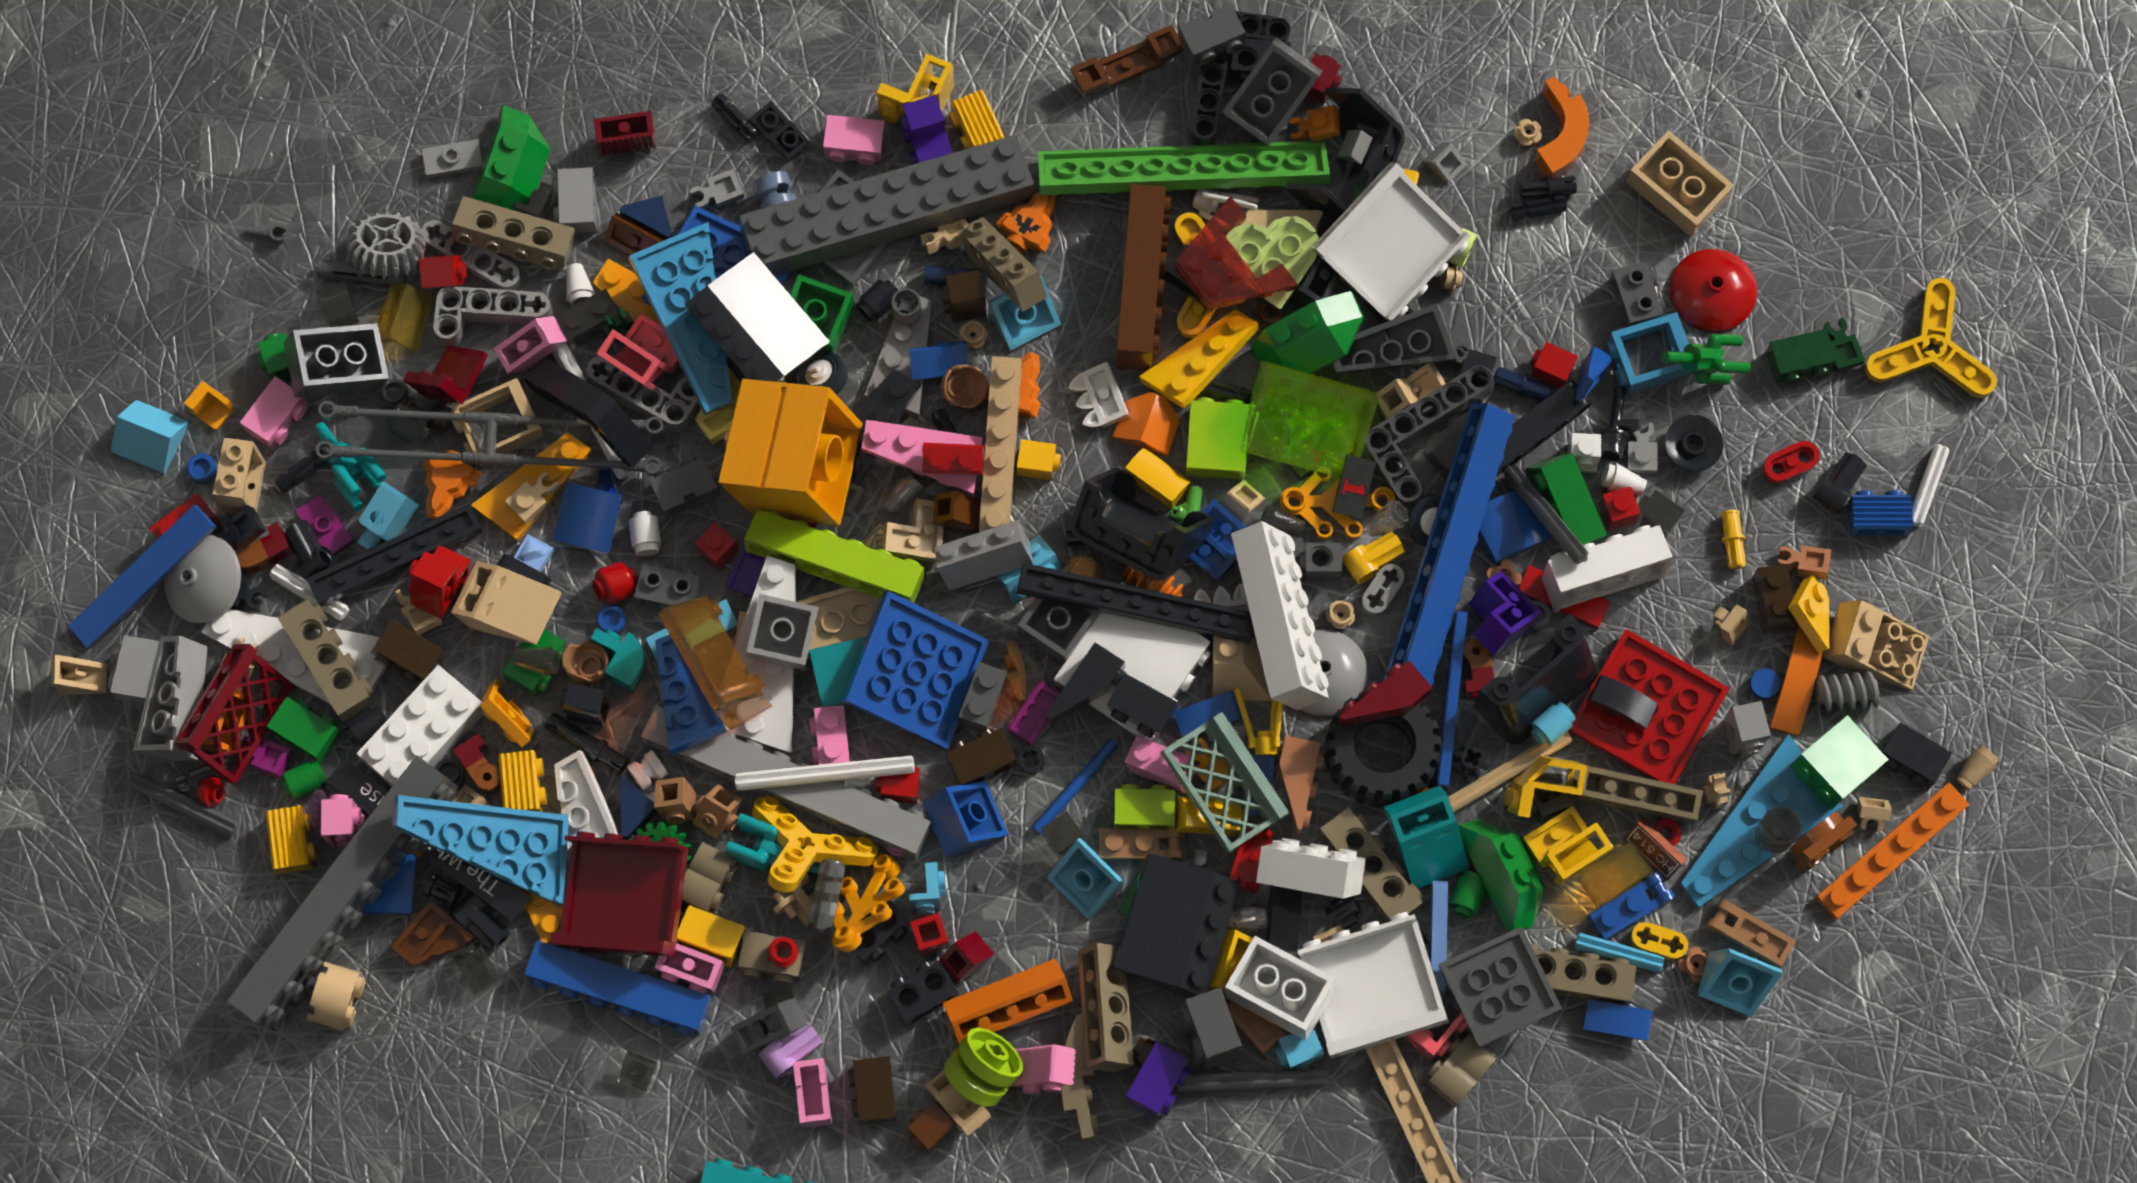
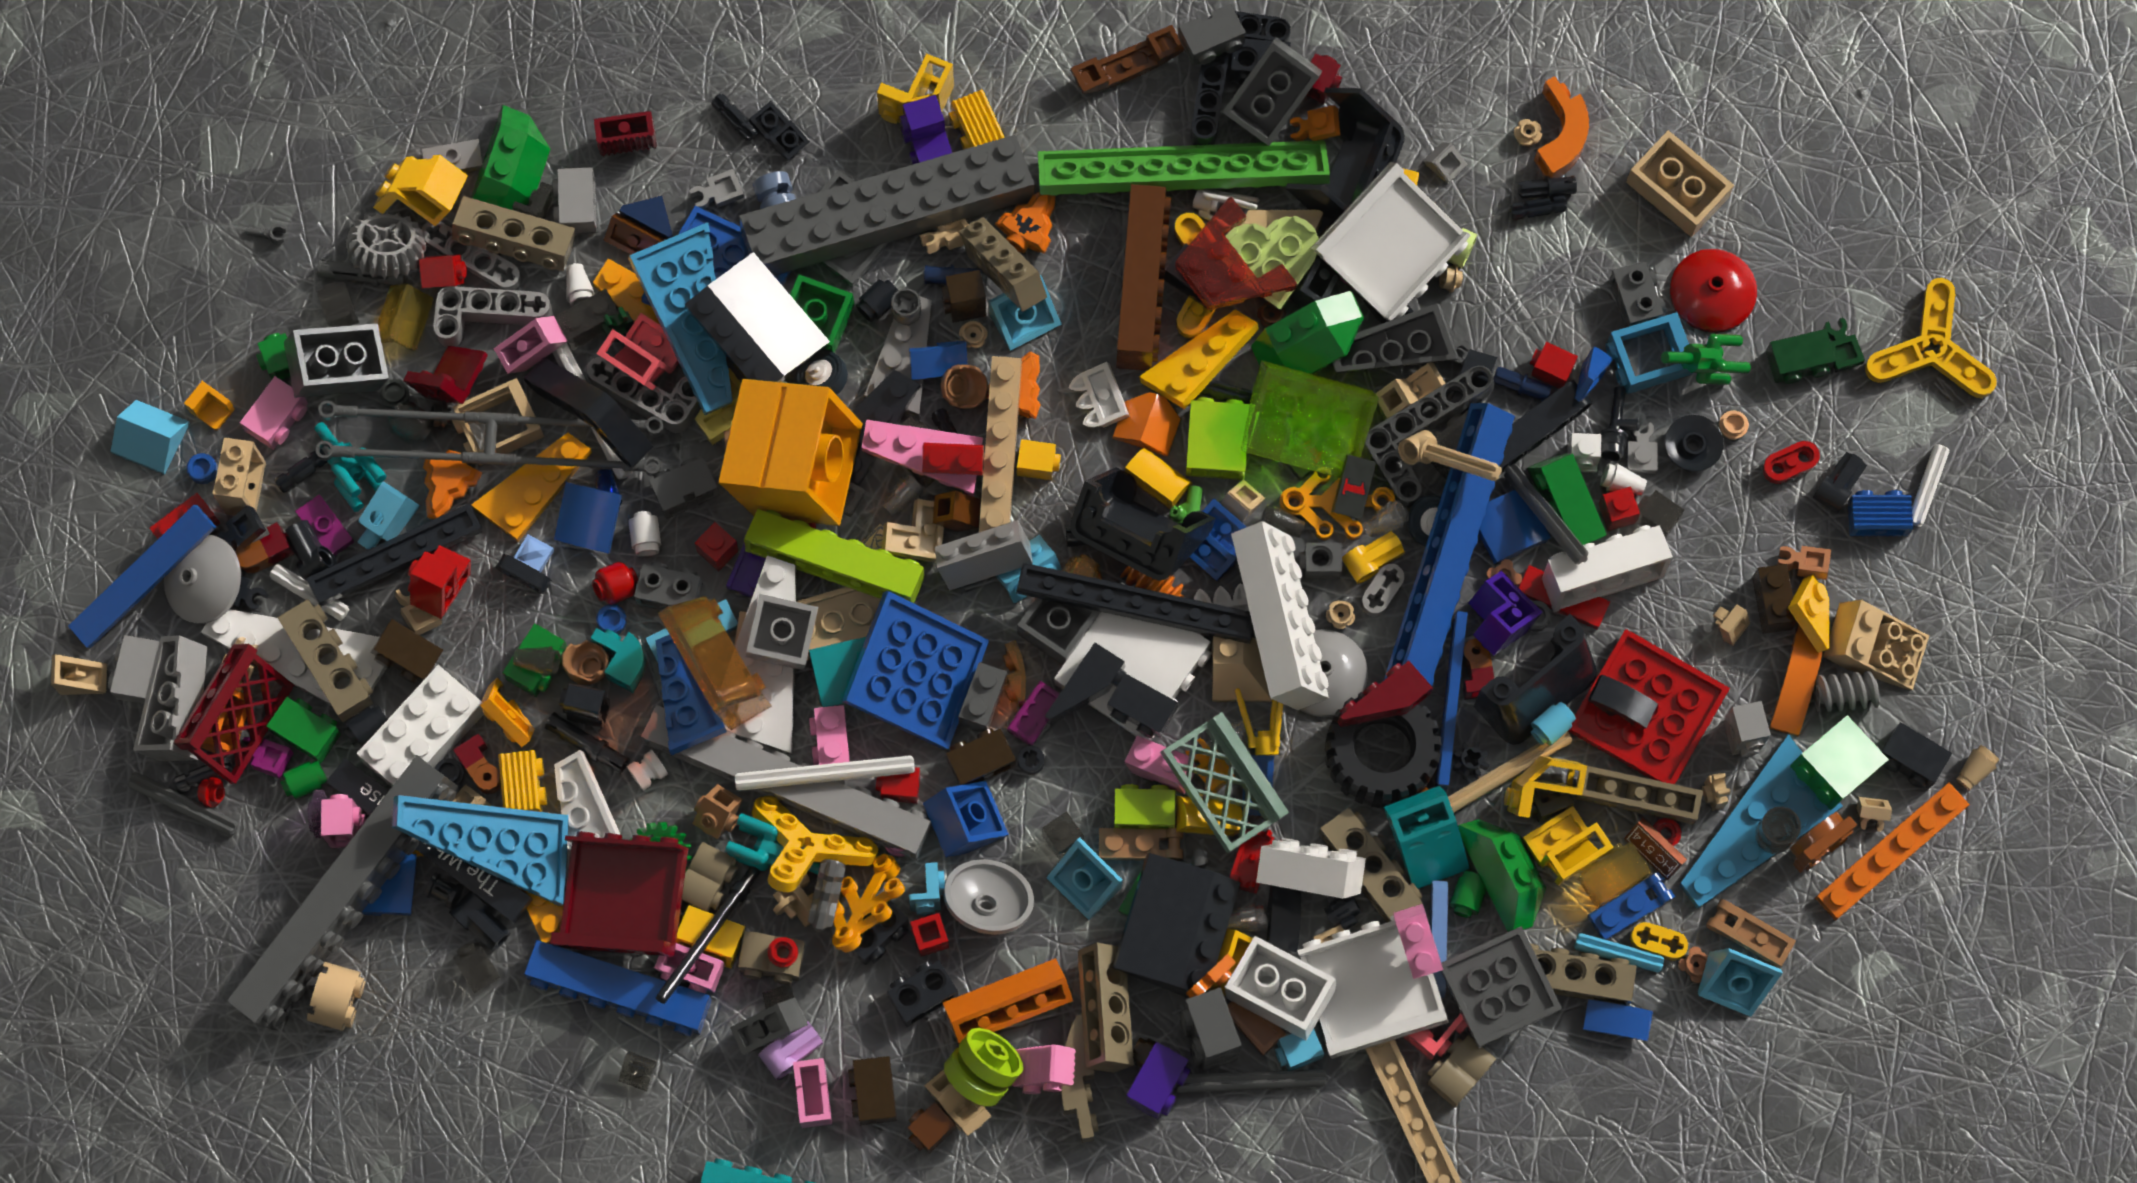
(290, 840): yellow brick -> none
(422, 185): none -> yellow piece
(430, 936): reddish brown wing -> none
(505, 603): tan slope -> none
(529, 500): tan plate -> none
(635, 809): dark blue slope -> none
(675, 800): medium nougat brick -> none
(737, 894): none -> black bar
(854, 139): bright pink brick -> none
(966, 956): dark red brick -> none
(988, 897): none -> light grey dish
(1076, 785): blue bar -> none
(1197, 714): blue slope -> none
(1217, 975): none -> orange plate
(1296, 773): nougat slope -> none
(1355, 146): light grey slope -> none
(1418, 941): none -> bright pink brick
(1424, 448): none -> tan axle
(1733, 425): none -> light nougat plate
(1733, 539): yellow axle -> none
(1764, 684): blue tile -> none

